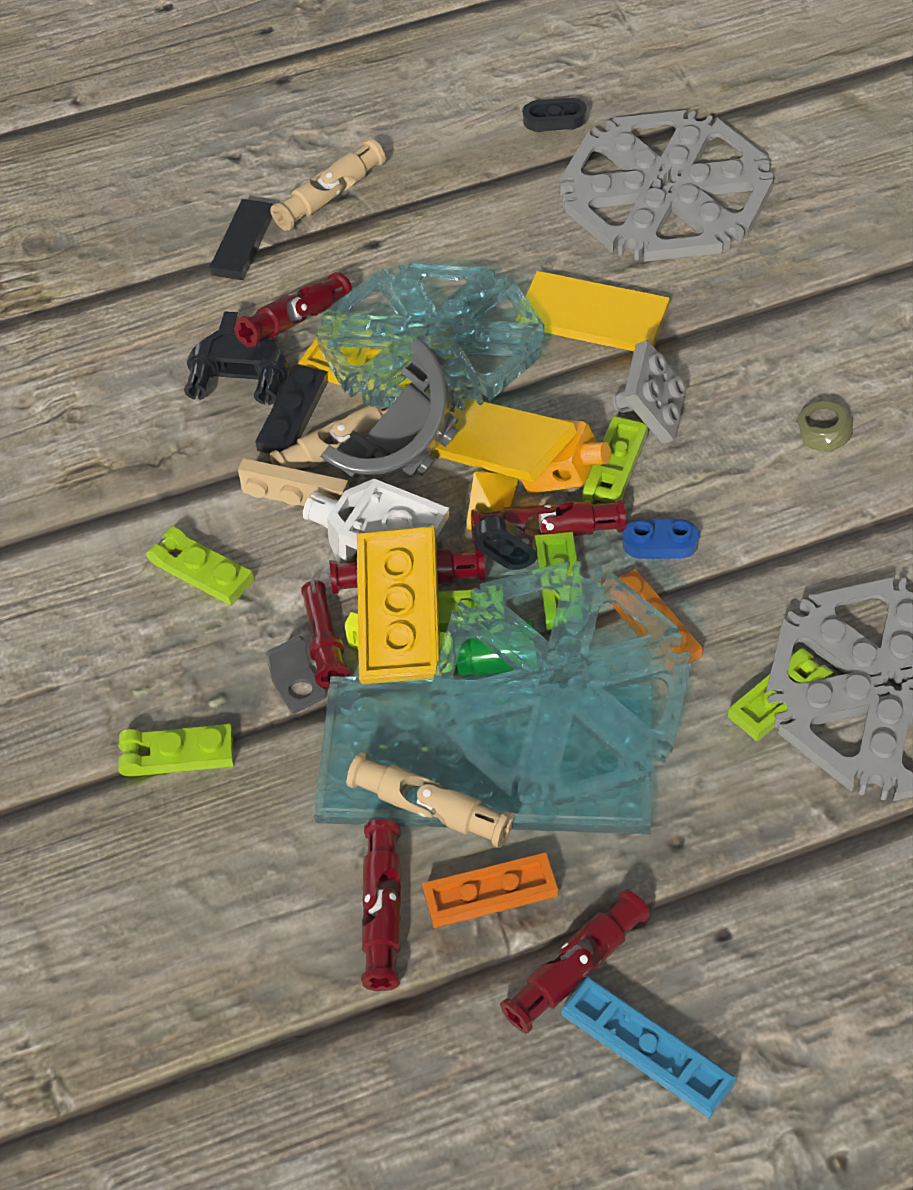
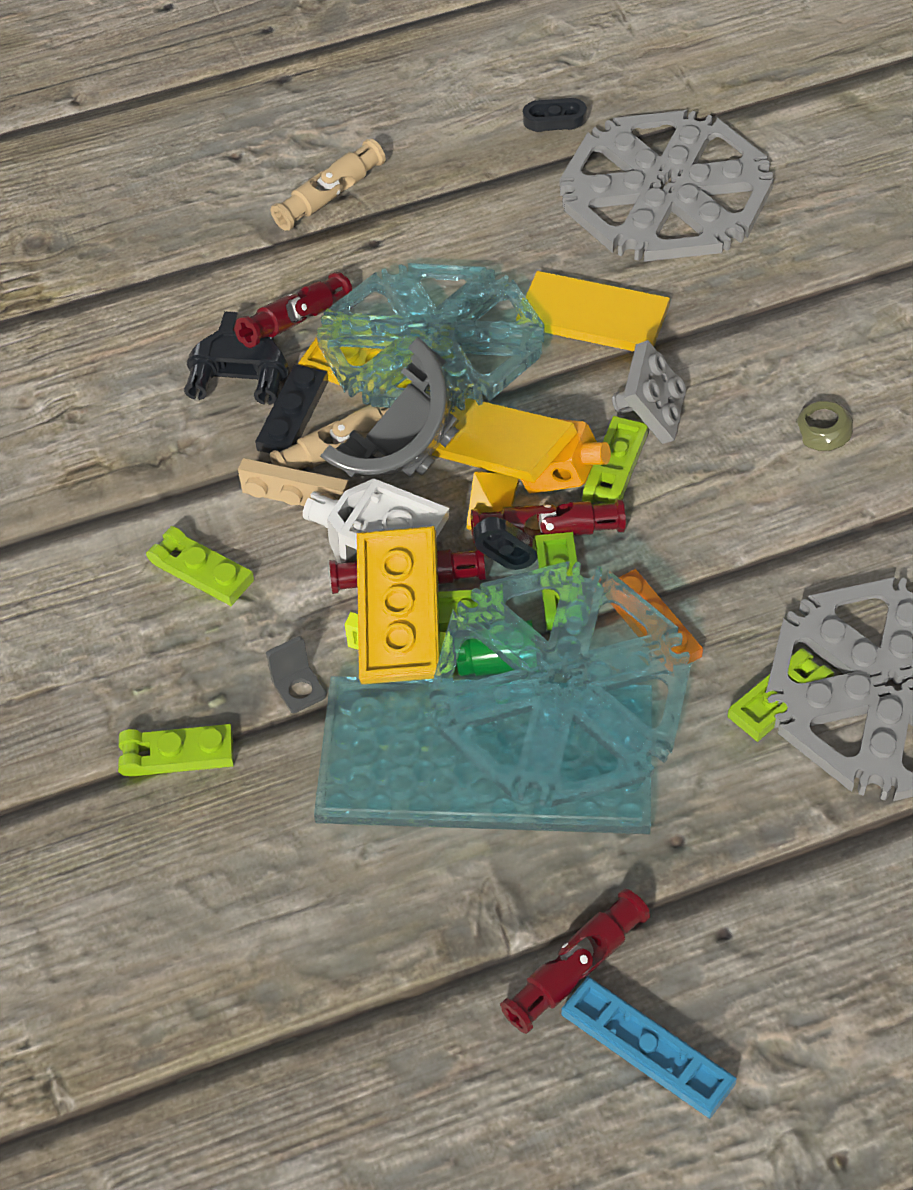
(241, 239): black tile -> none
(326, 647): dark red pin -> none
(381, 907): dark red piece -> none
(451, 807): tan piece -> none
(489, 890): orange plate -> none
(661, 539): blue plate -> none

